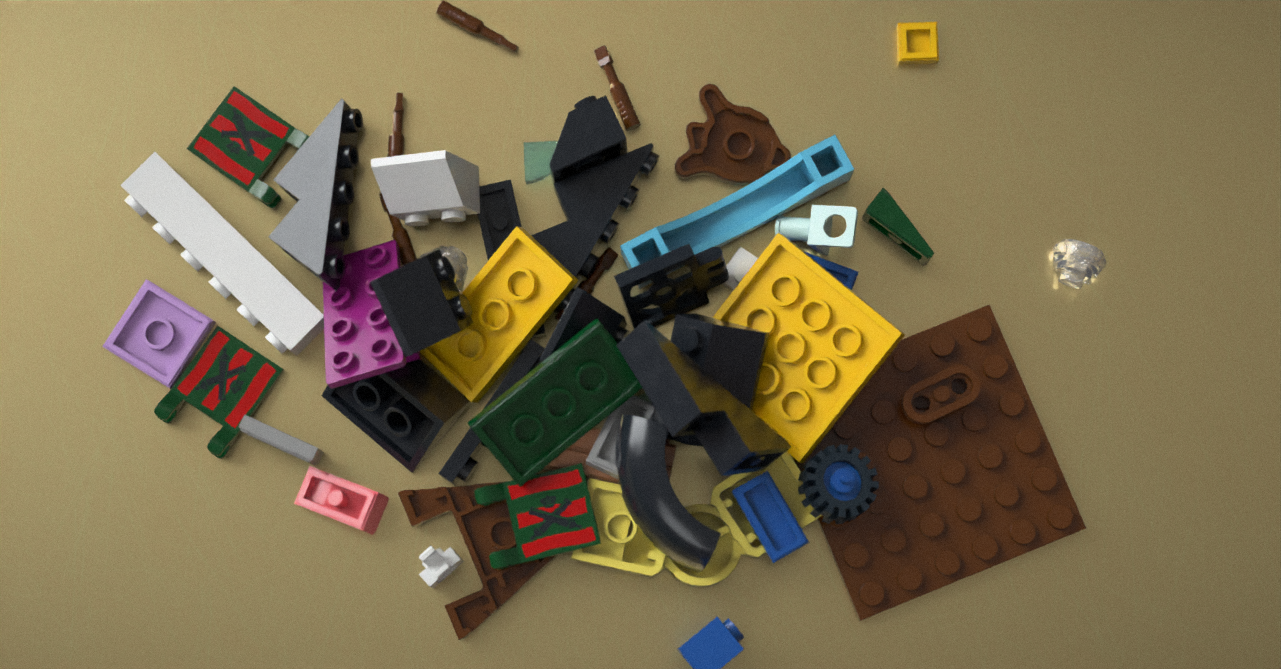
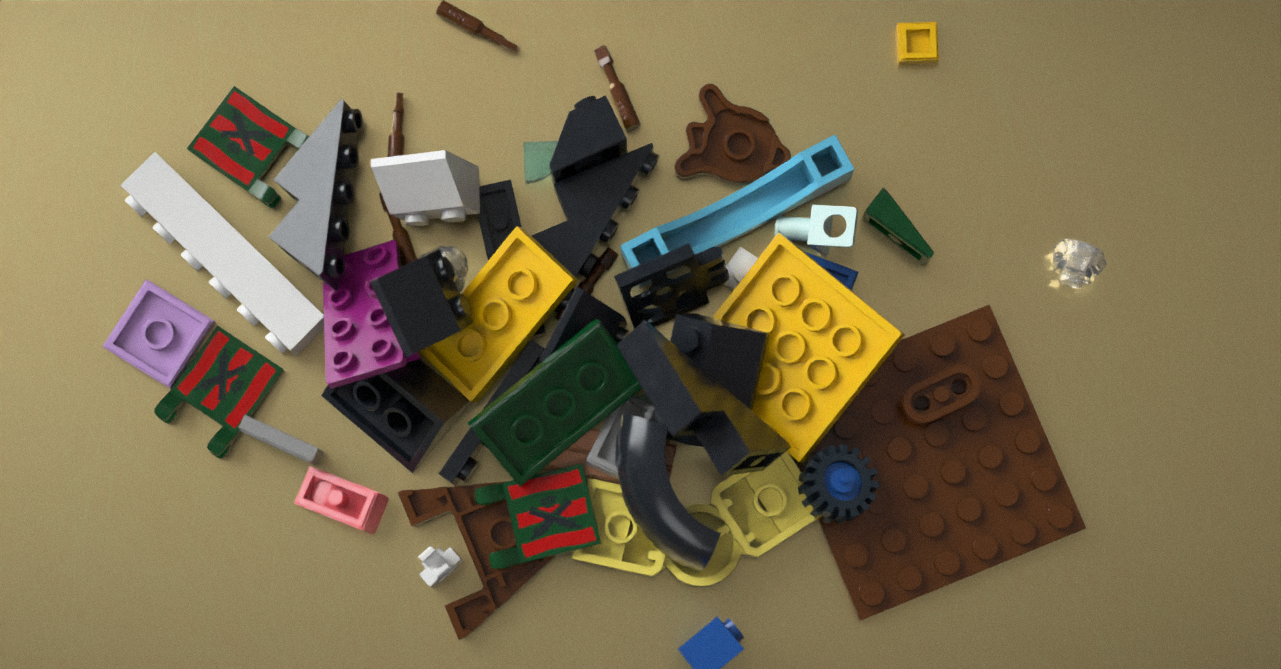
(770, 517): blue tile -> none

